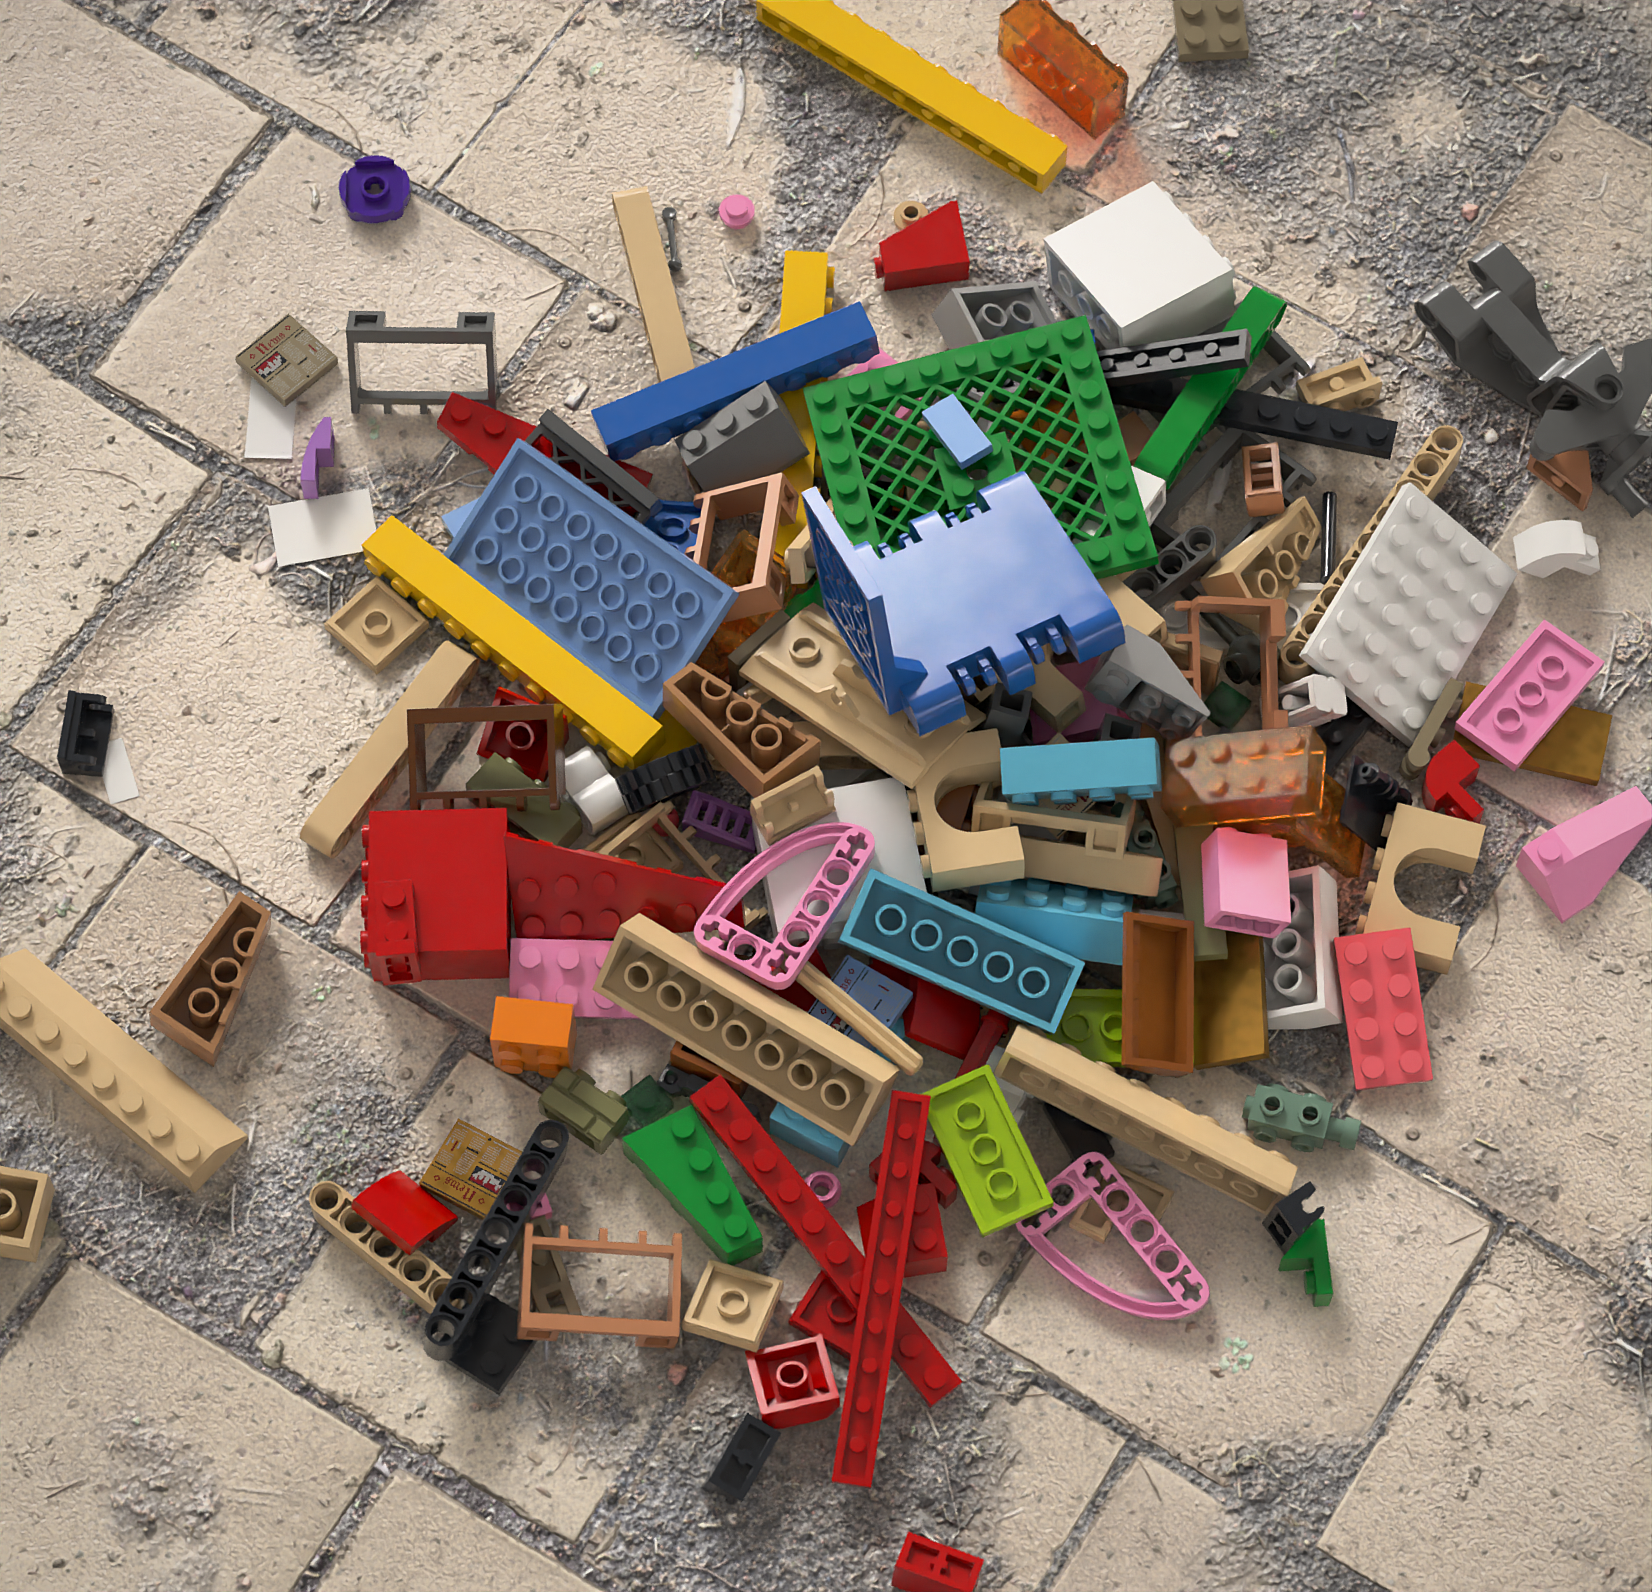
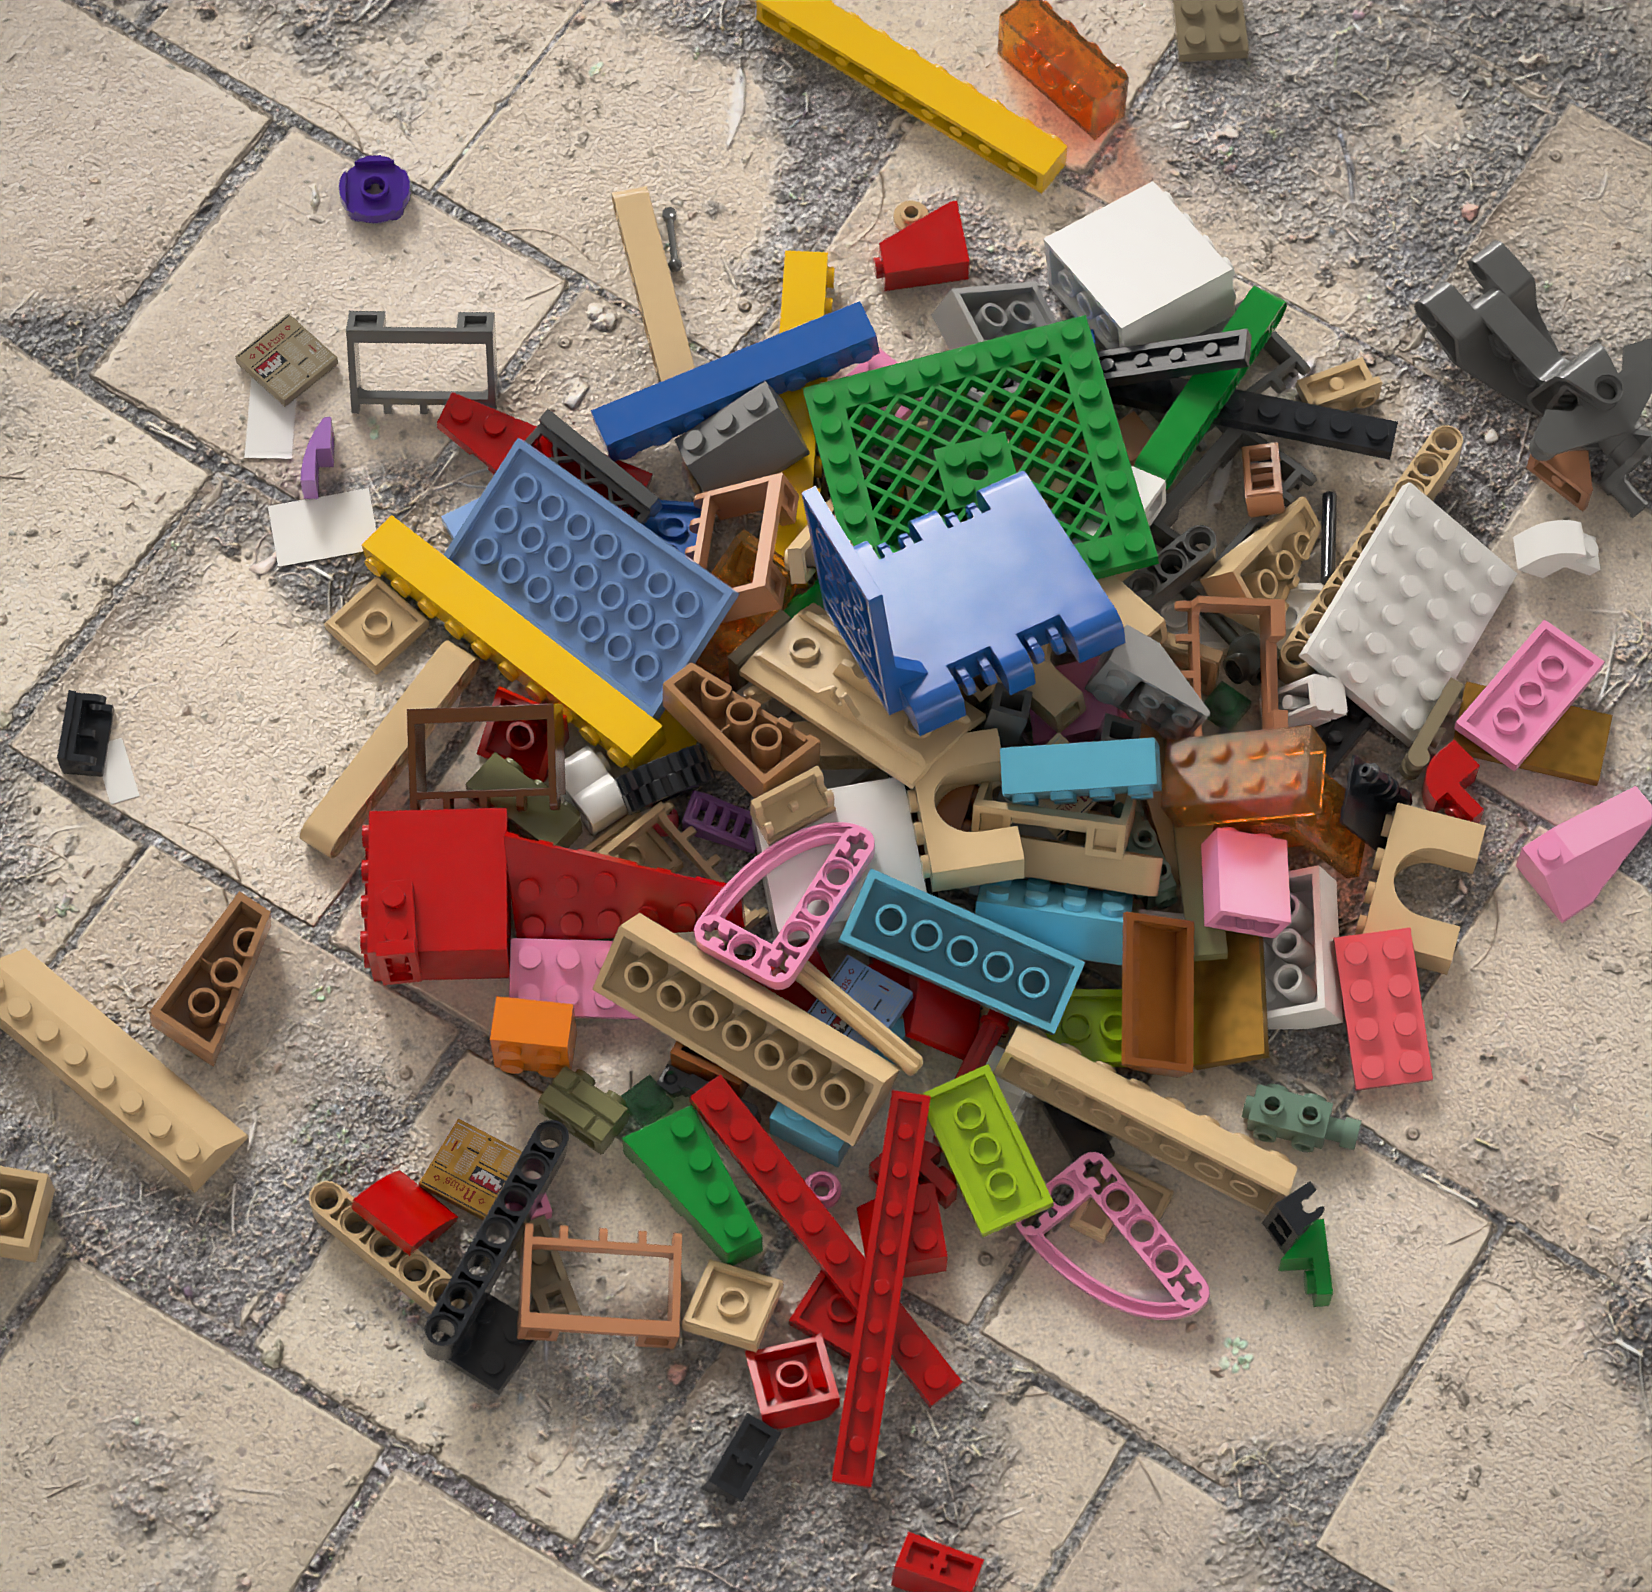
(736, 211): bright pink plate -> none
(957, 431): light blue tile -> none

